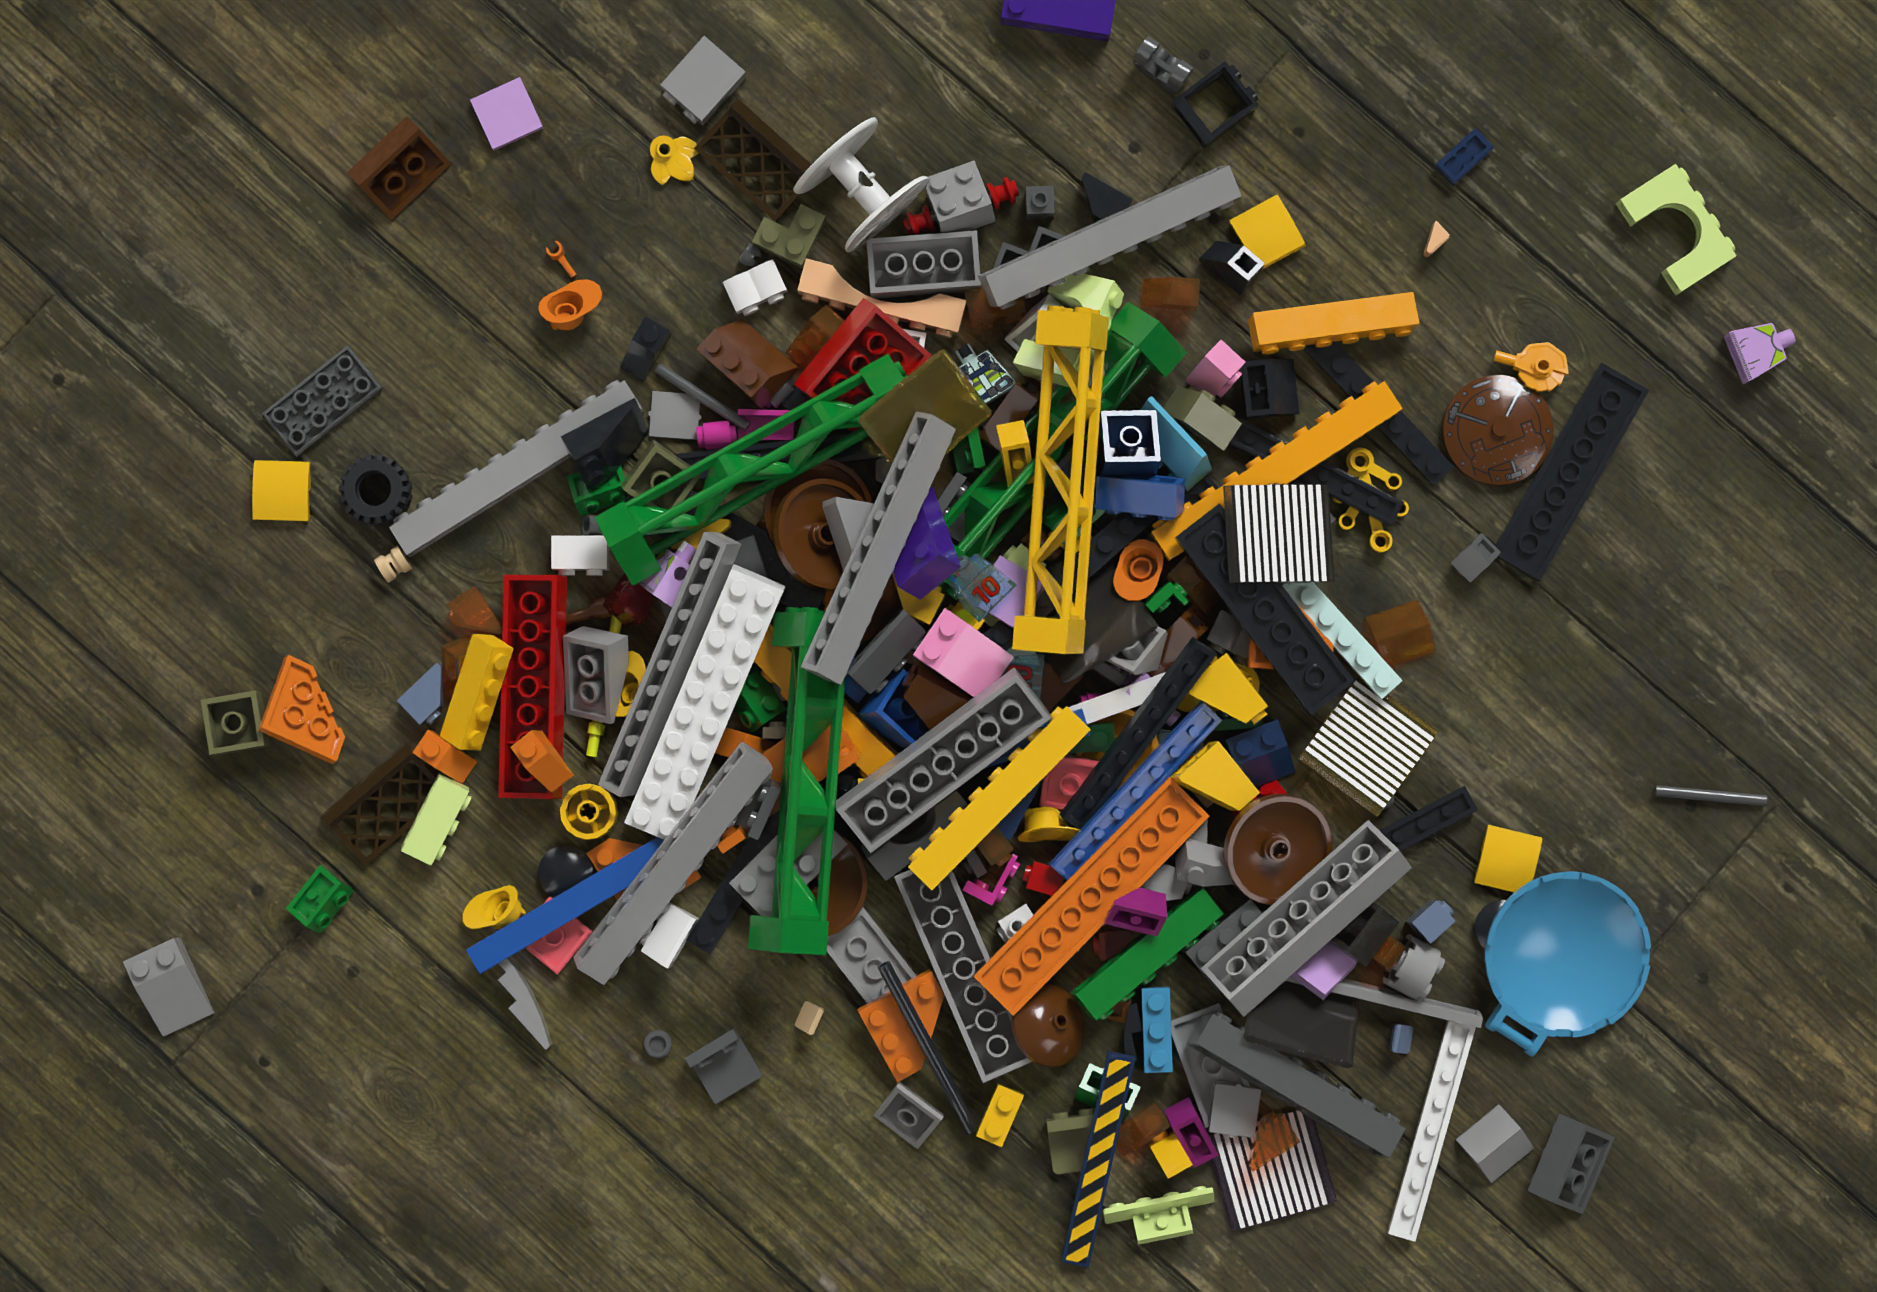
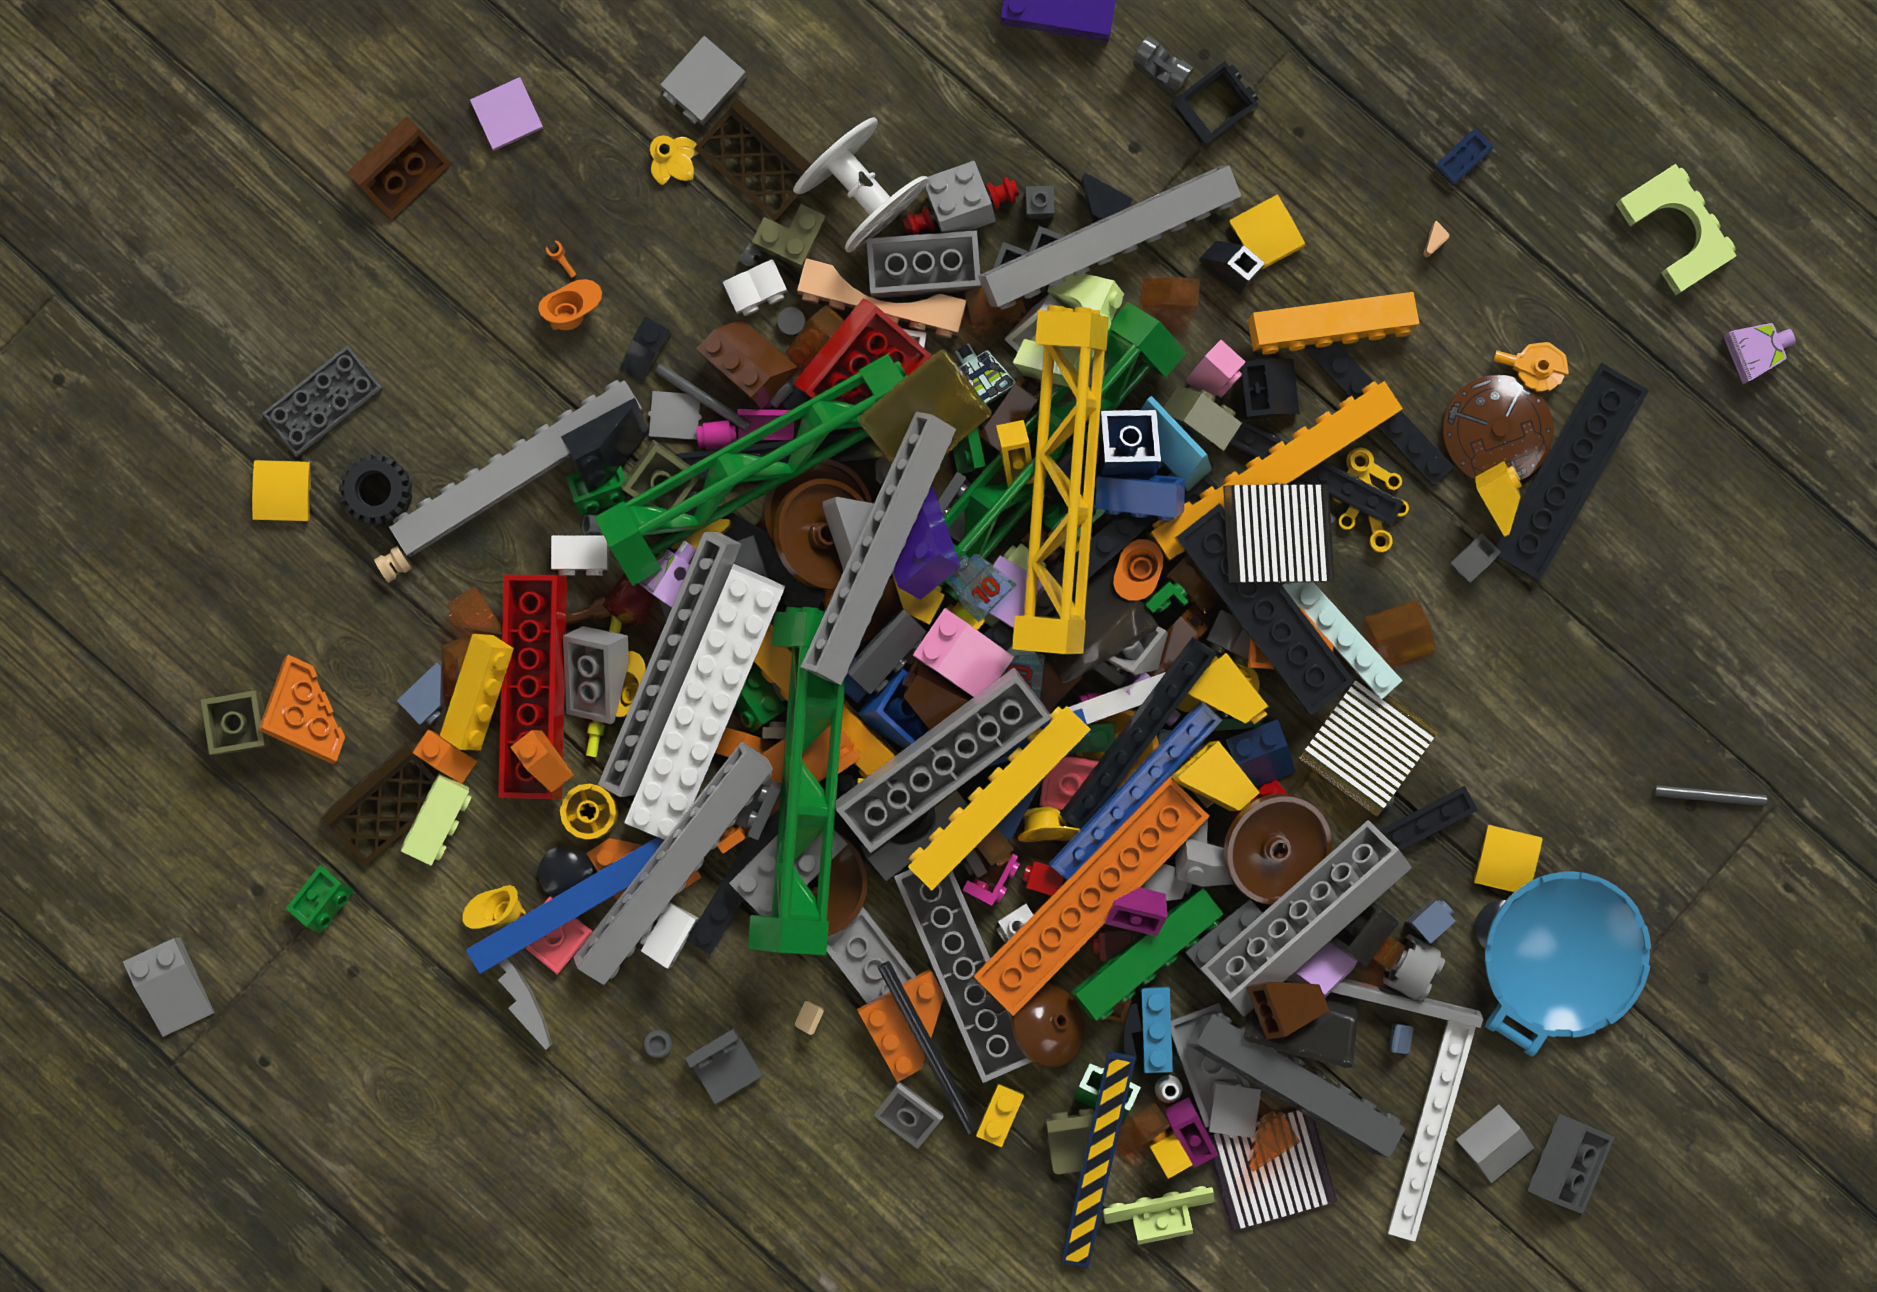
(791, 321): none -> dark grey tile
(1162, 1083): none -> white cone
(1286, 1006): none -> reddish brown slope
(1500, 493): none -> yellow slope

